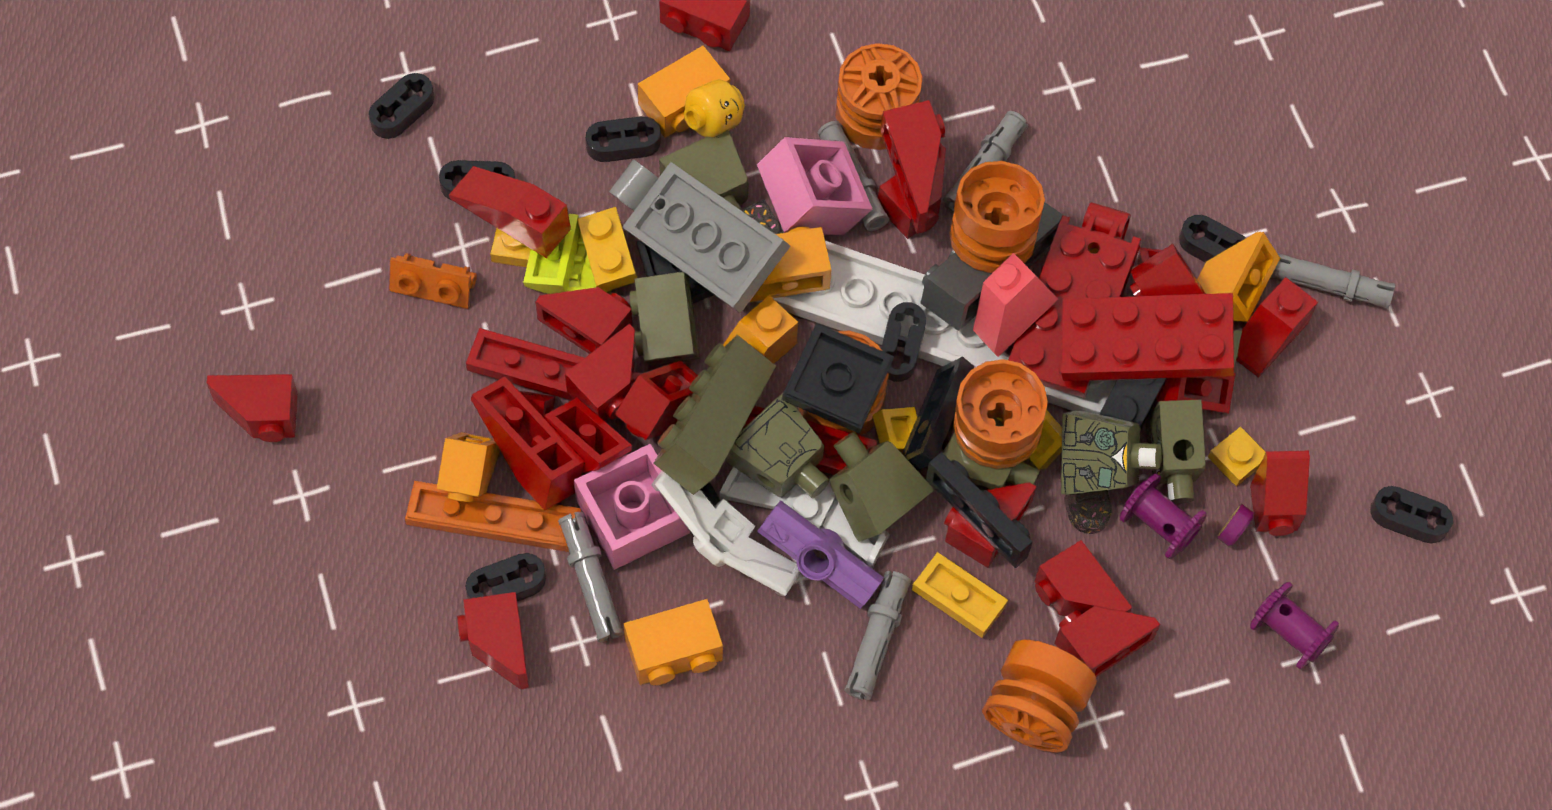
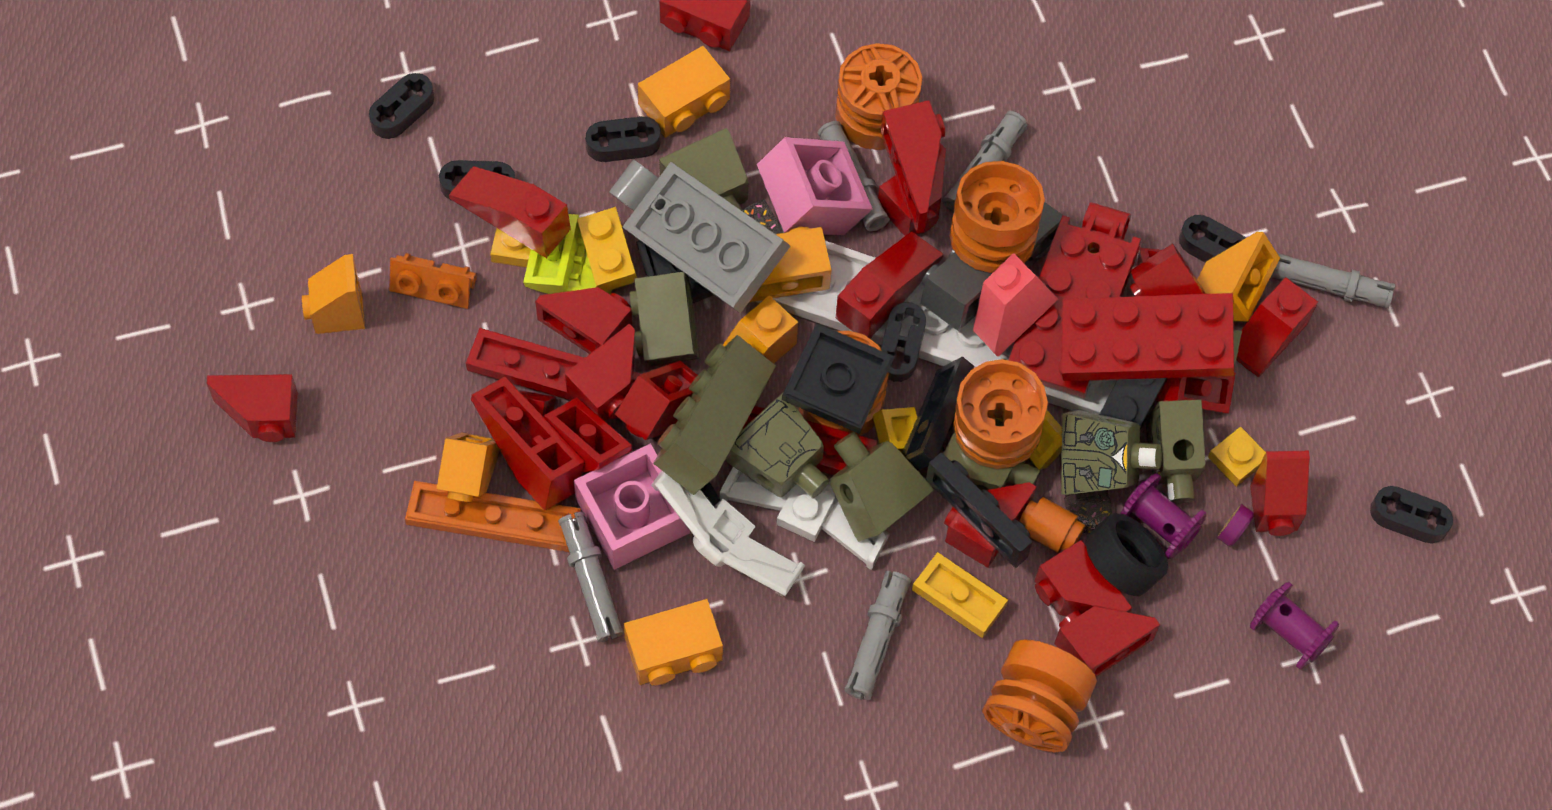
(335, 298): none -> light orange slope
(495, 635): red slope -> none
(505, 571): black beam -> none
(714, 108): yellow head -> none
(840, 571): medium lavender piece -> none
(884, 284): none -> red slope
(1052, 524): none -> orange brick
(1126, 554): none -> black tyre

